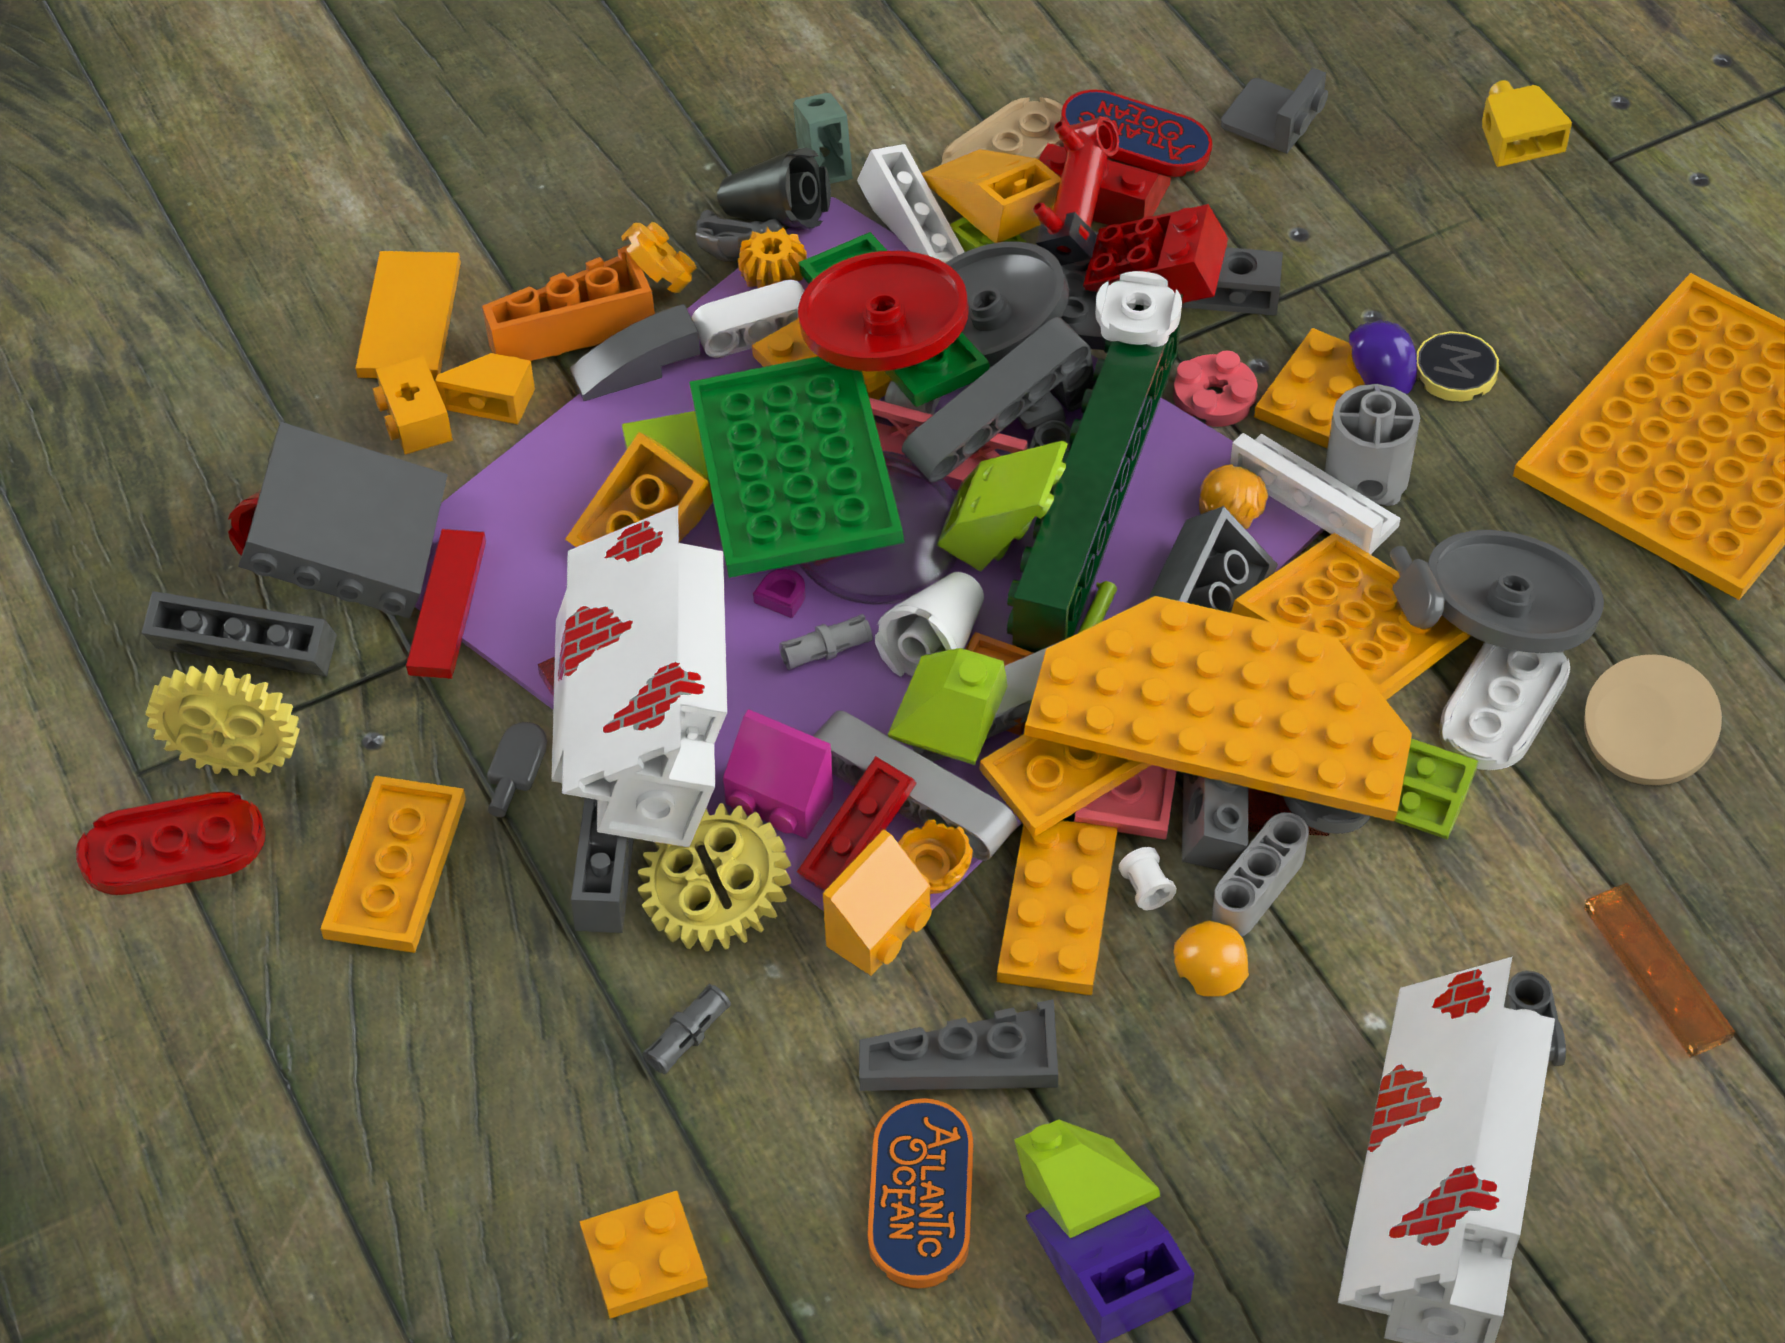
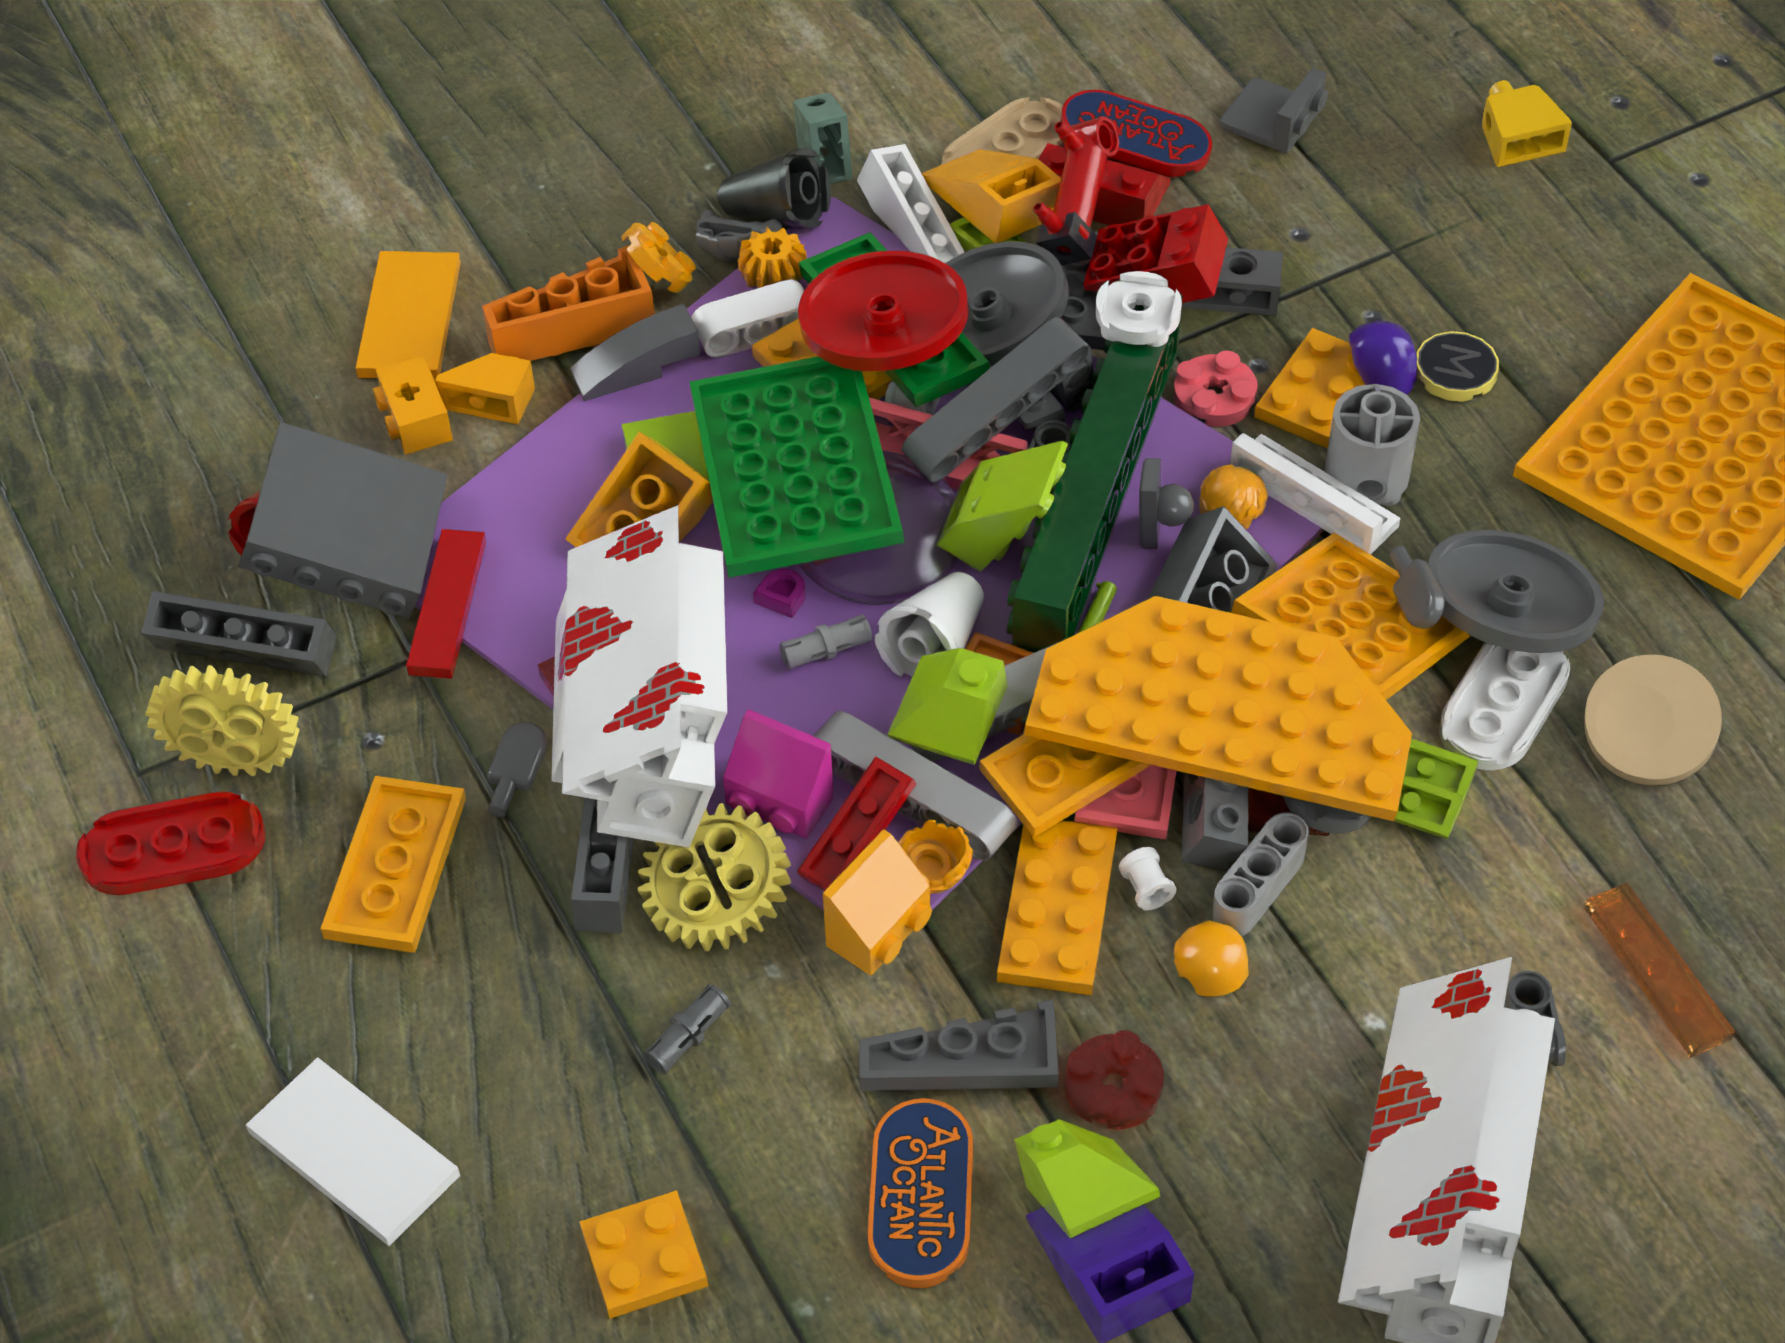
(353, 1151): none -> white tile
(1120, 1055): none -> clear red plate
(1160, 505): none -> dark grey tile

